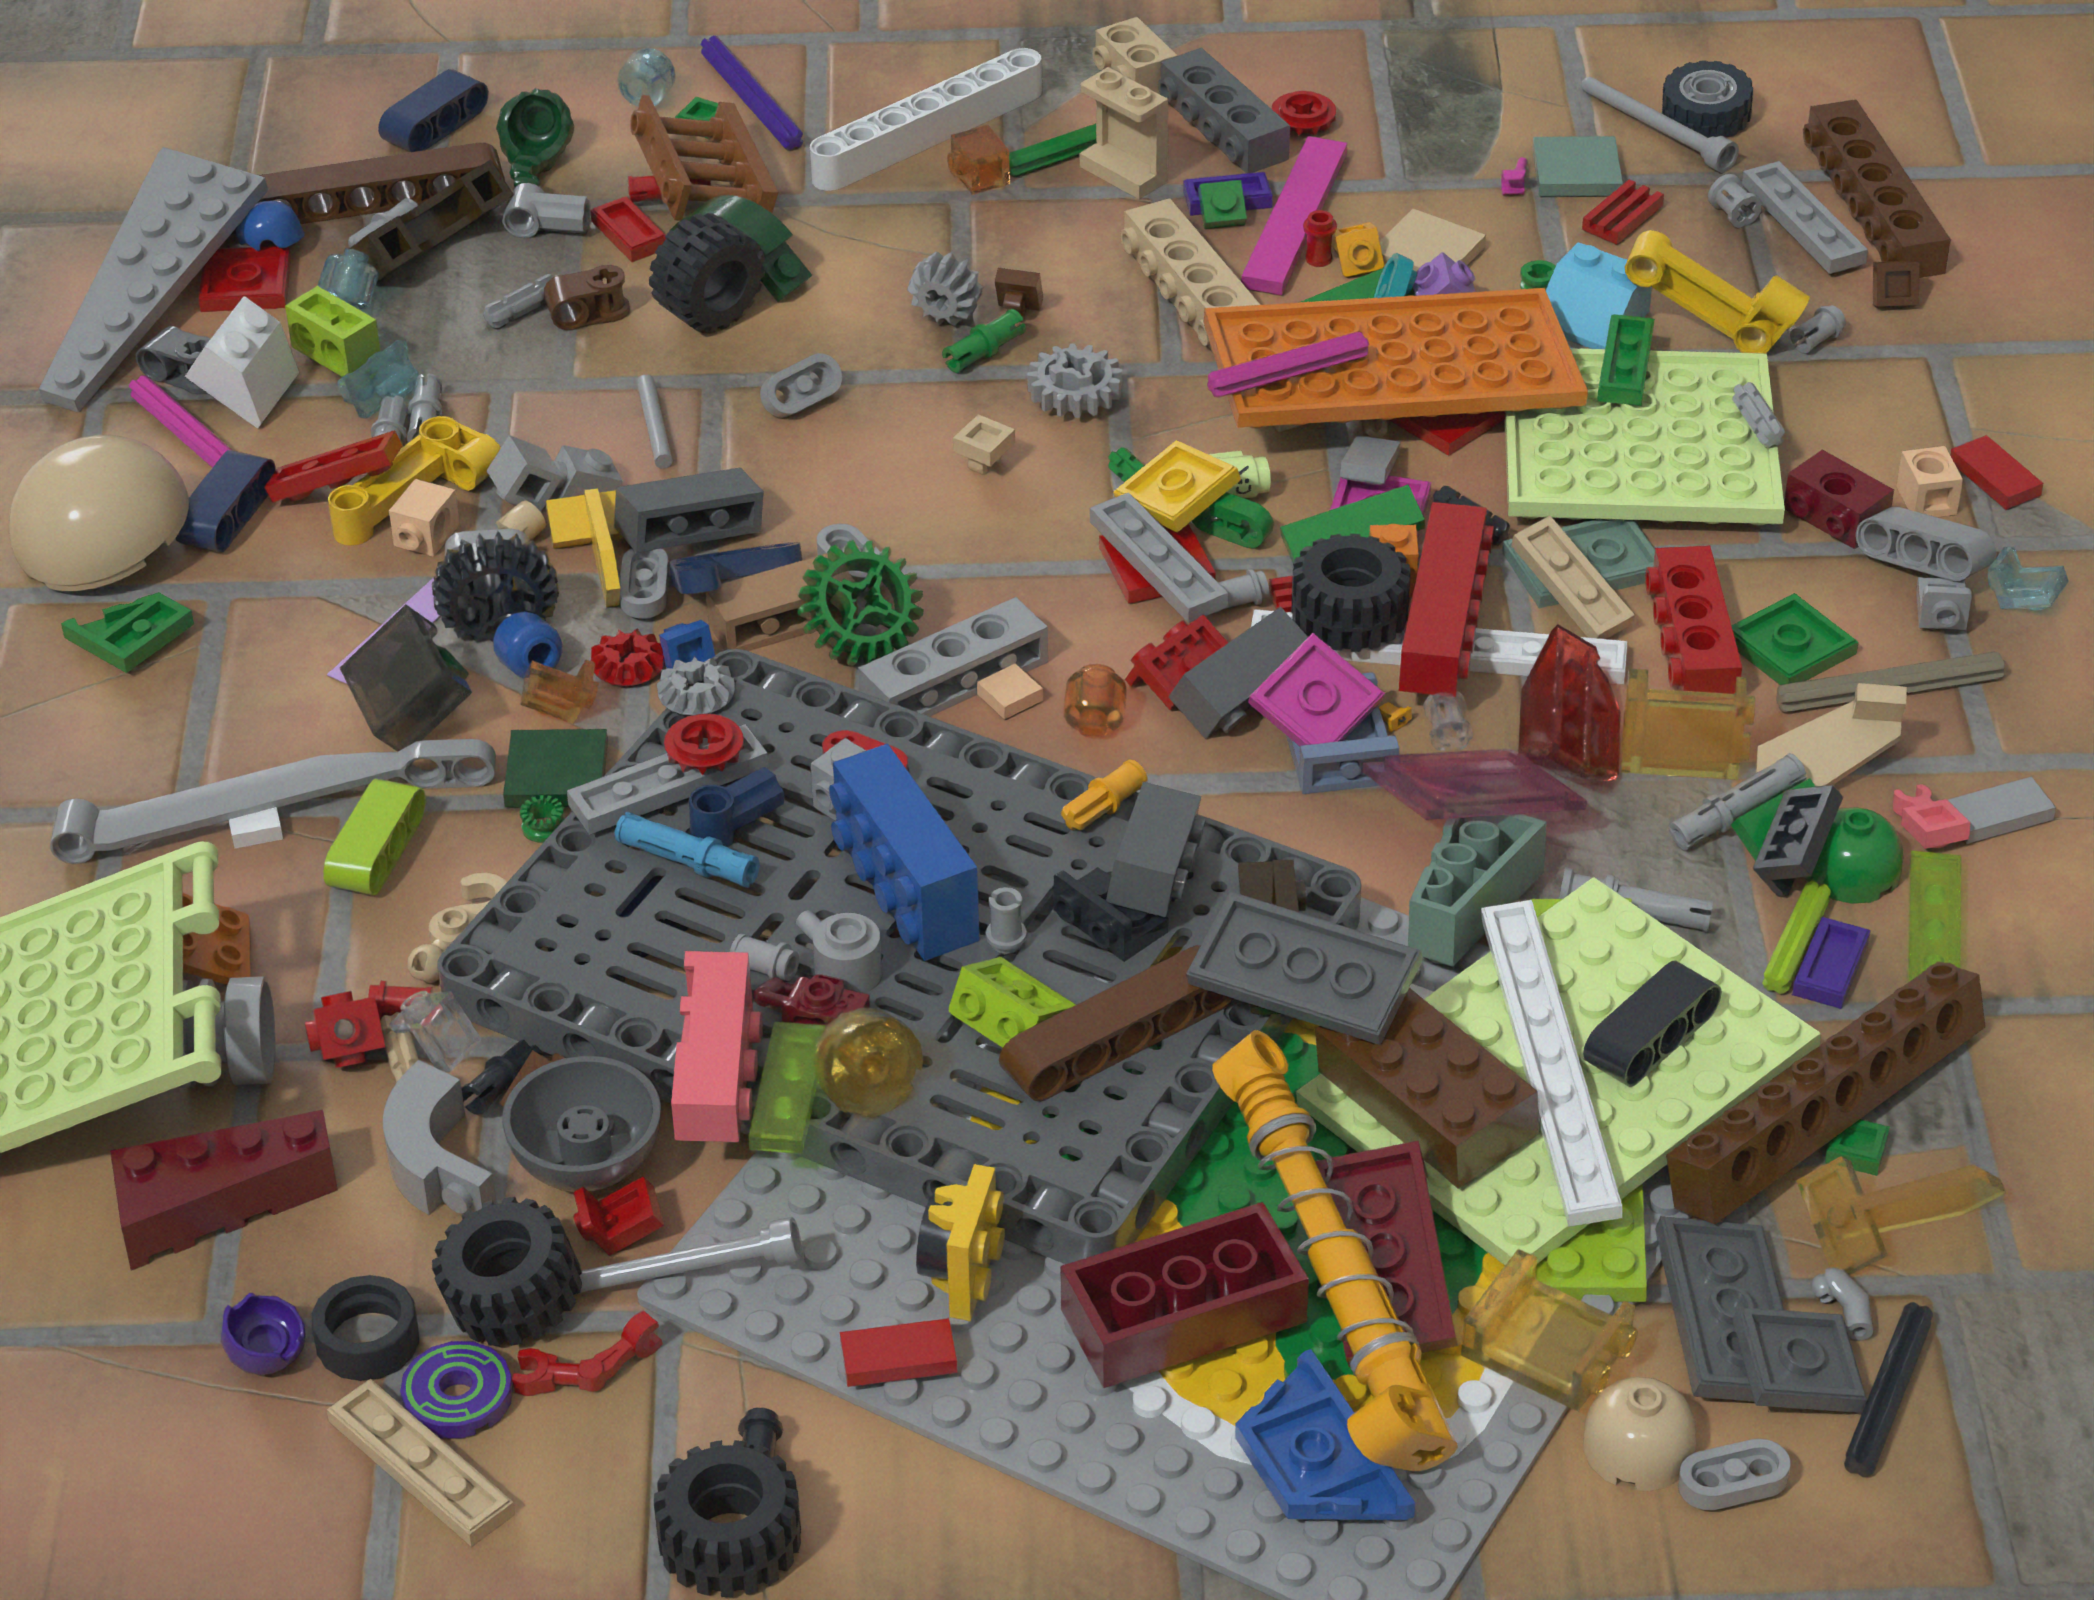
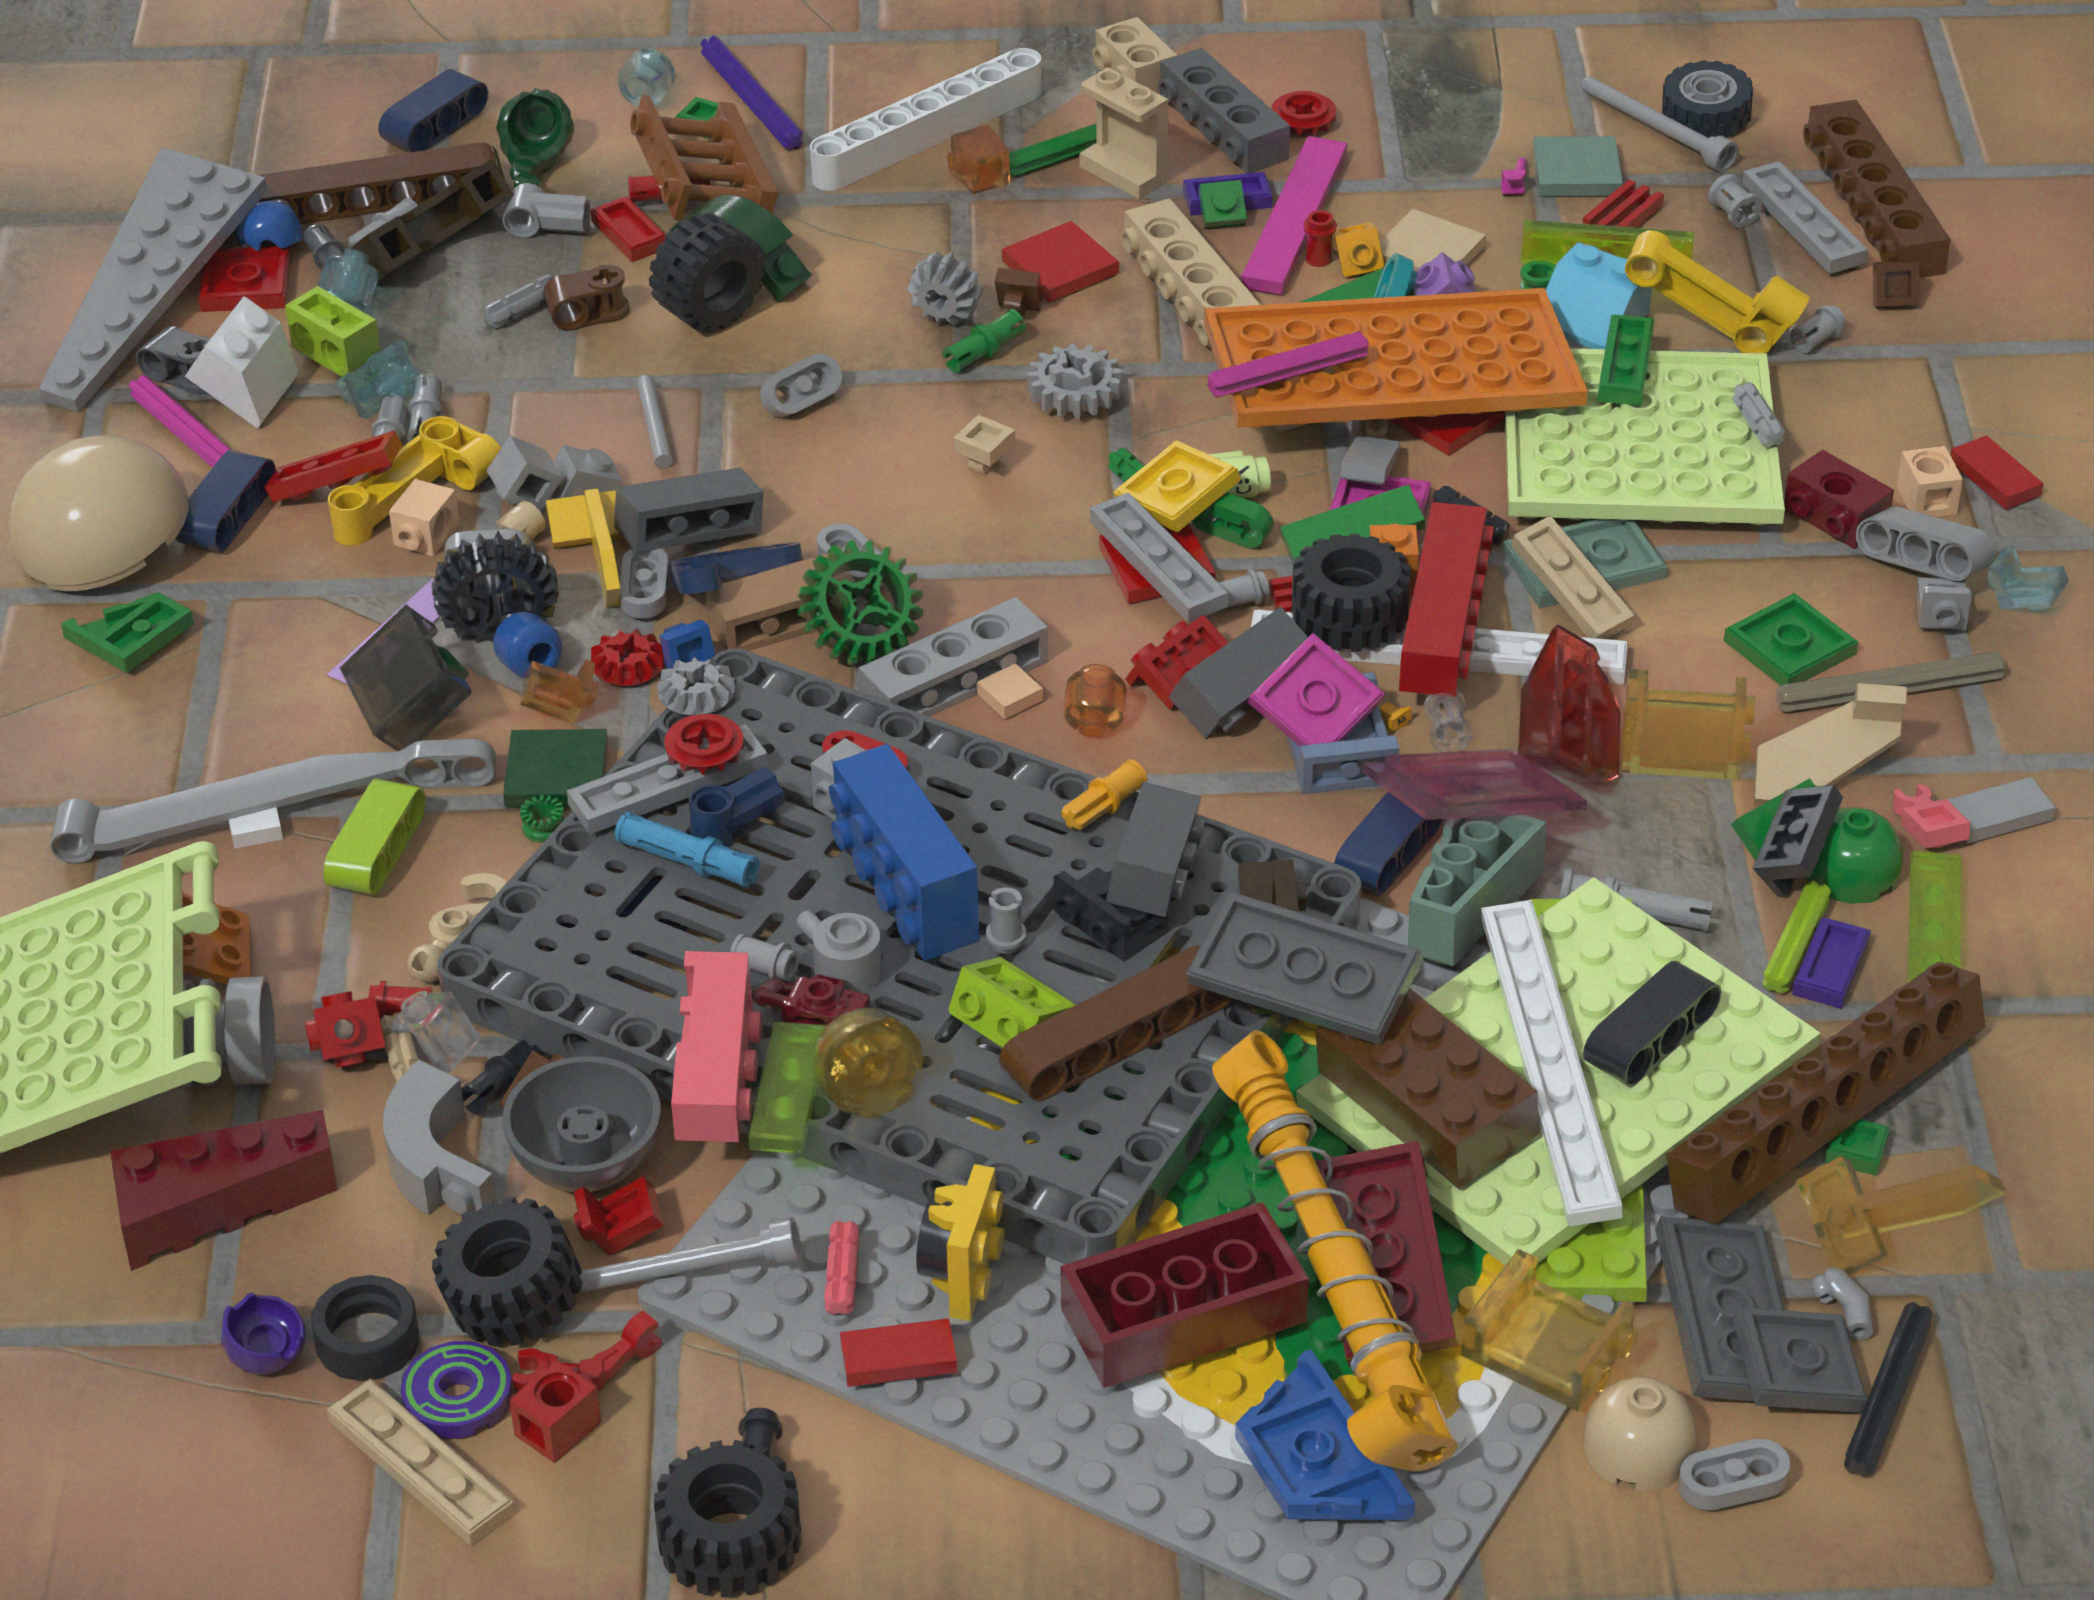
(321, 243): none -> dark grey axle
(555, 1410): none -> red brick
(841, 1267): none -> coral axle
(1064, 258): none -> red tile
(1385, 843): none -> dark blue beam
(1554, 240): none -> clear neon green tile
(1693, 620): red brick -> none
(1722, 810): light grey pin -> none

